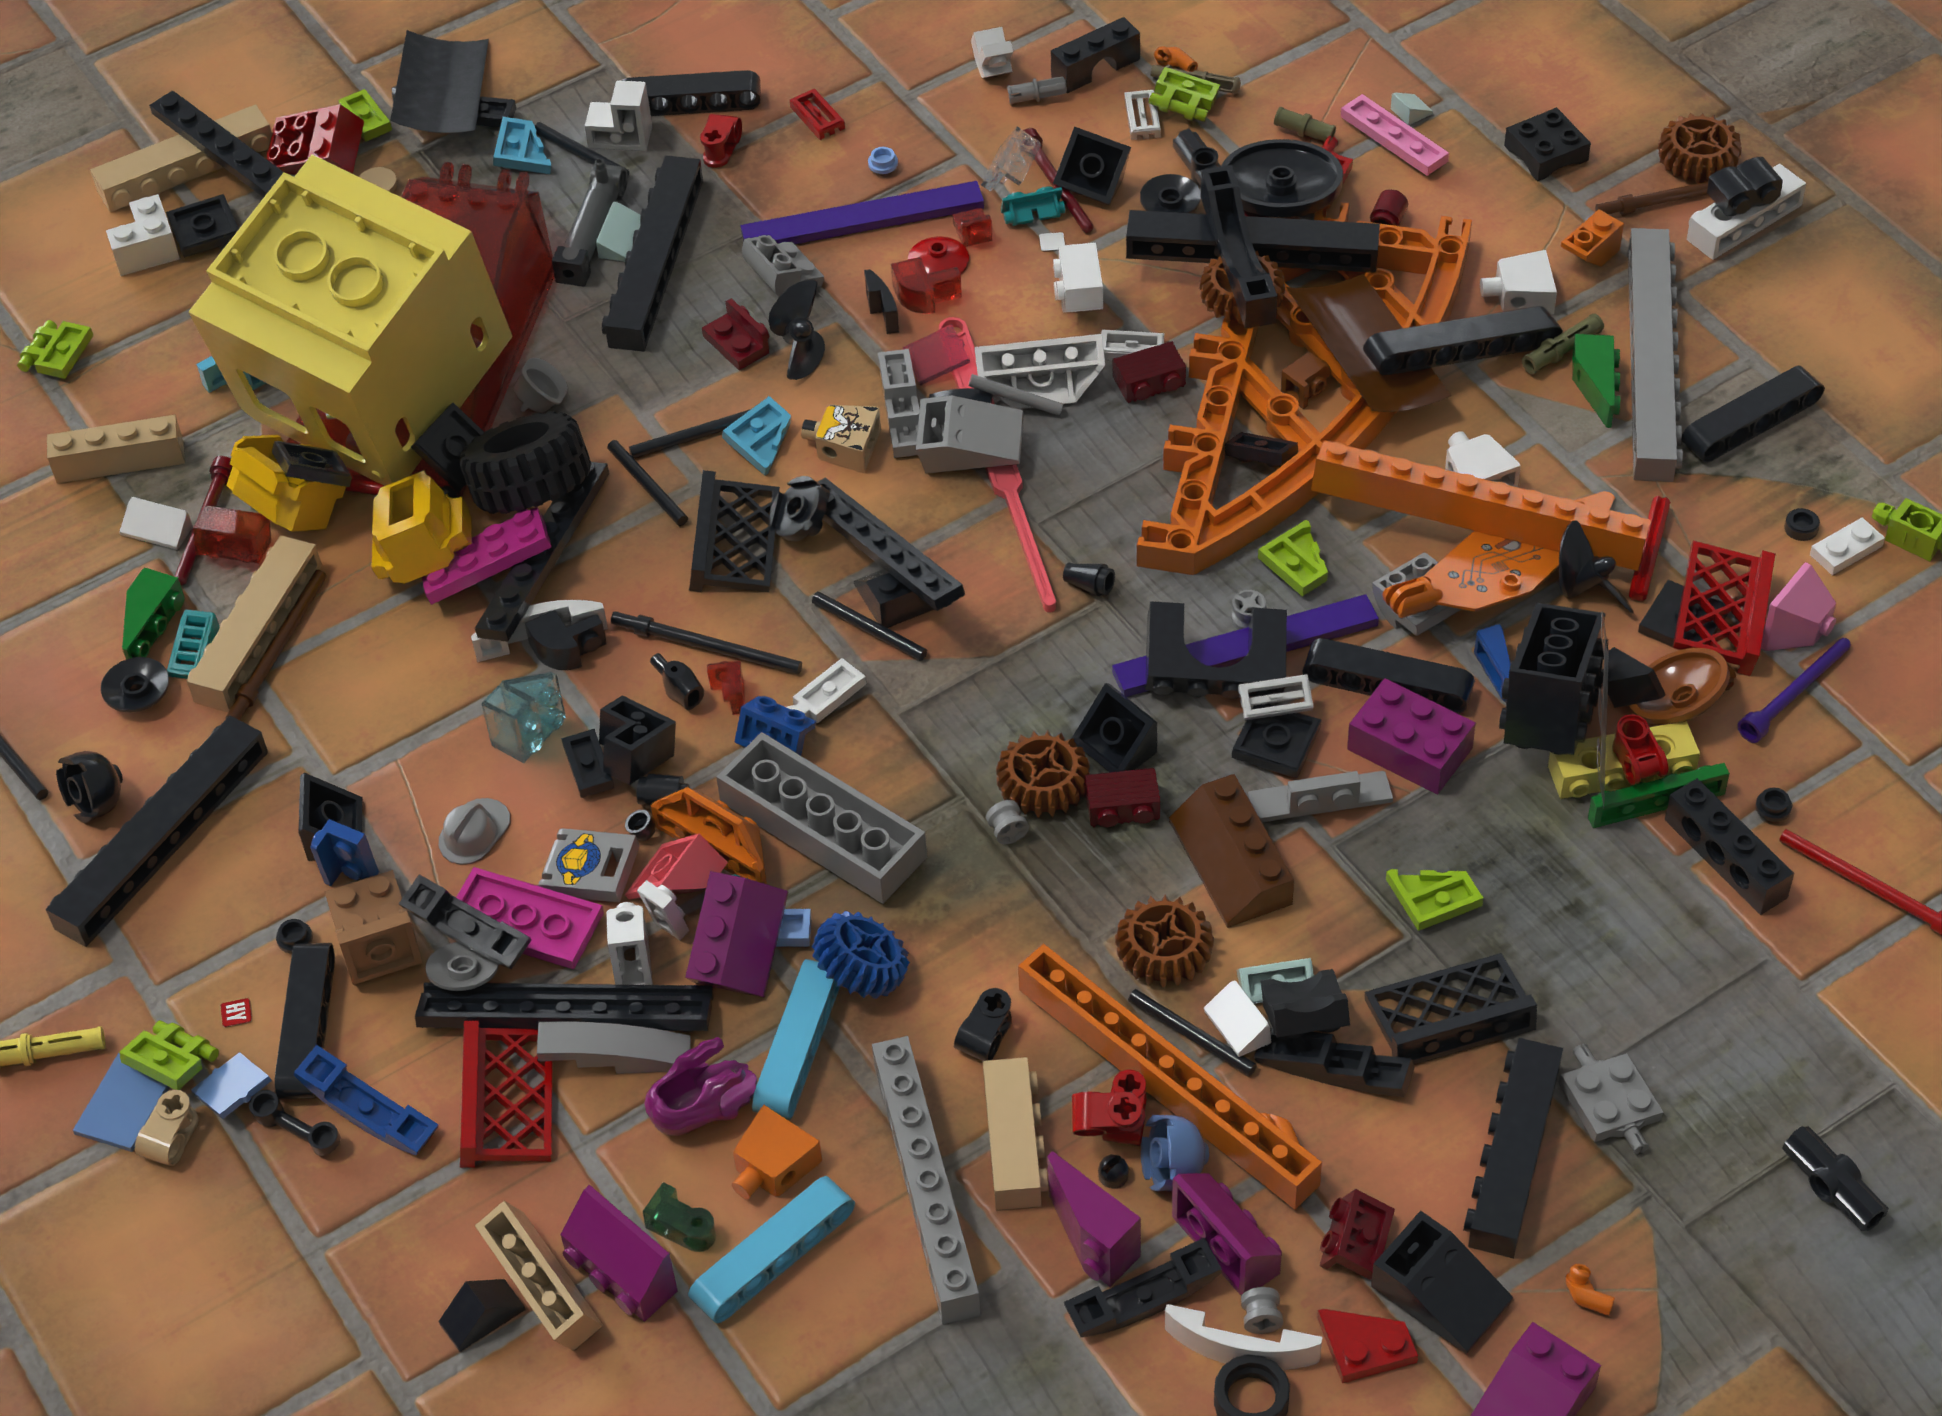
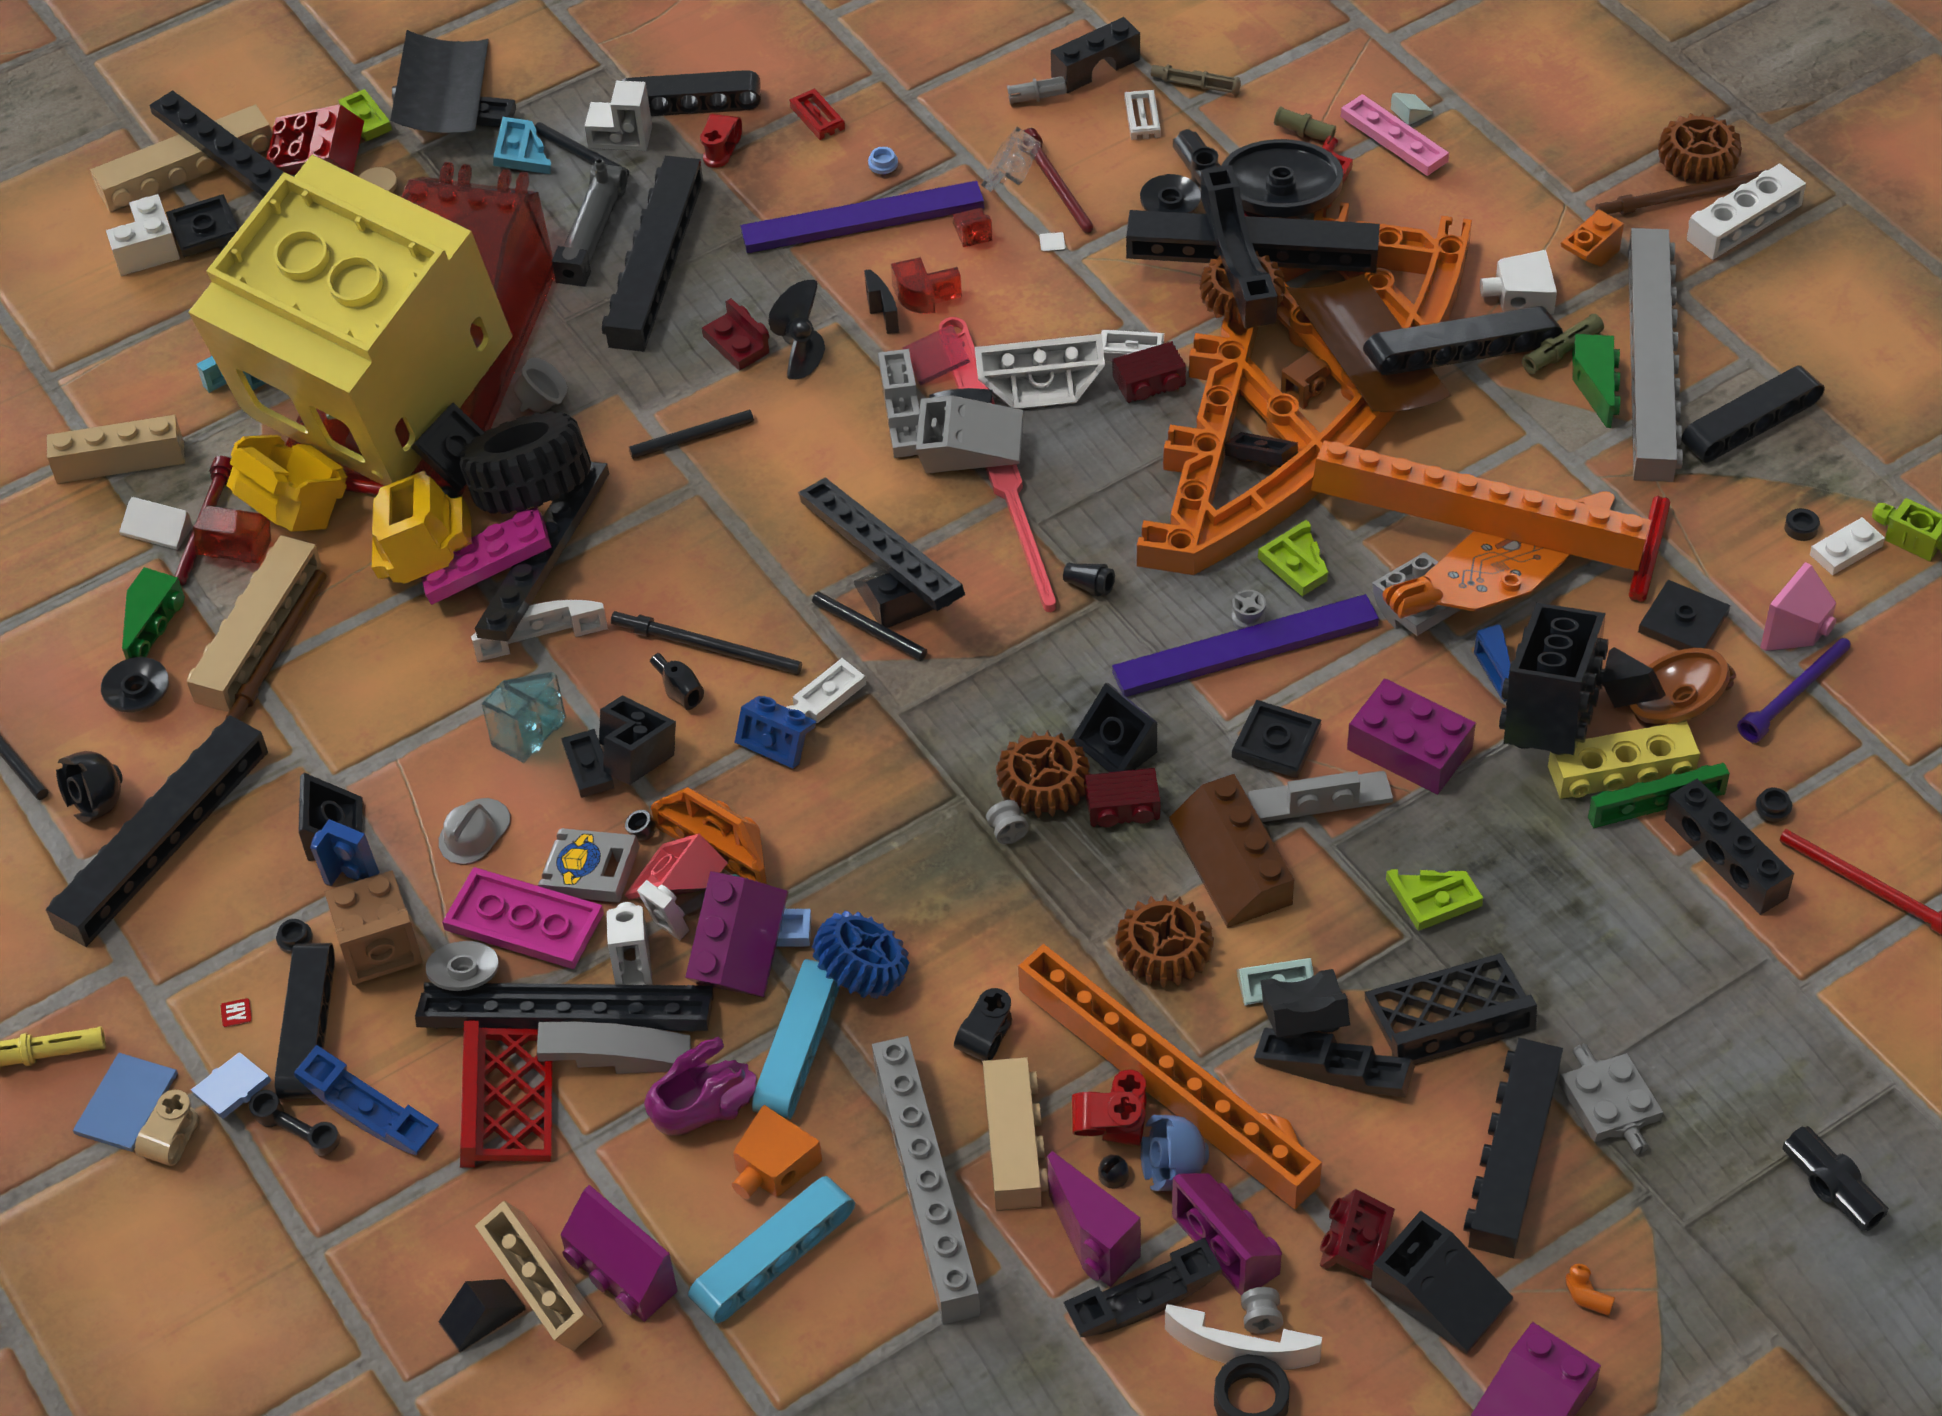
(61, 350): lime plate -> none
(162, 1059): lime plate -> none
(197, 625): teal slope -> none
(311, 463): black plate -> none
(464, 923): black slope -> none
(562, 645): black brick -> none
(617, 232): light aqua slope -> none
(647, 483): black bar -> none
(658, 786): black brick -> none
(679, 1222): clear green leg -> none
(706, 539): black fence -> none
(730, 679): clear red bracket -> none
(759, 433): medium azure wing -> none
(779, 264): light grey brick -> none
(811, 501): black plate -> none
(822, 817): light grey brick -> none
(845, 435): tan torso -> none
(940, 254): red dish -> none
(992, 52): white brick -> none
(1015, 394): light grey bar -> none
(1019, 206): teal hinge -> none
(1079, 278): white brick -> none
(1092, 166): black slope -> none
(1174, 669): black arch -> none
(1175, 57): orange arm -> none
(1186, 88): lime plate -> none
(1192, 1032): black bar -> none
(1238, 1020): white slope -> none
(1247, 702): white tile -> none
(1364, 669): black beam -> none
(1366, 1343): red wing -> none
(1389, 208): dark red brick -> none
(1482, 458): white torso -> none
(1547, 143): black brick -> none
(1580, 568): black piece -> none
(1603, 722): light grey piece -> none
(1641, 753): red piece -> none
(1744, 186): black brick -> none
(1753, 604): red fence -> none

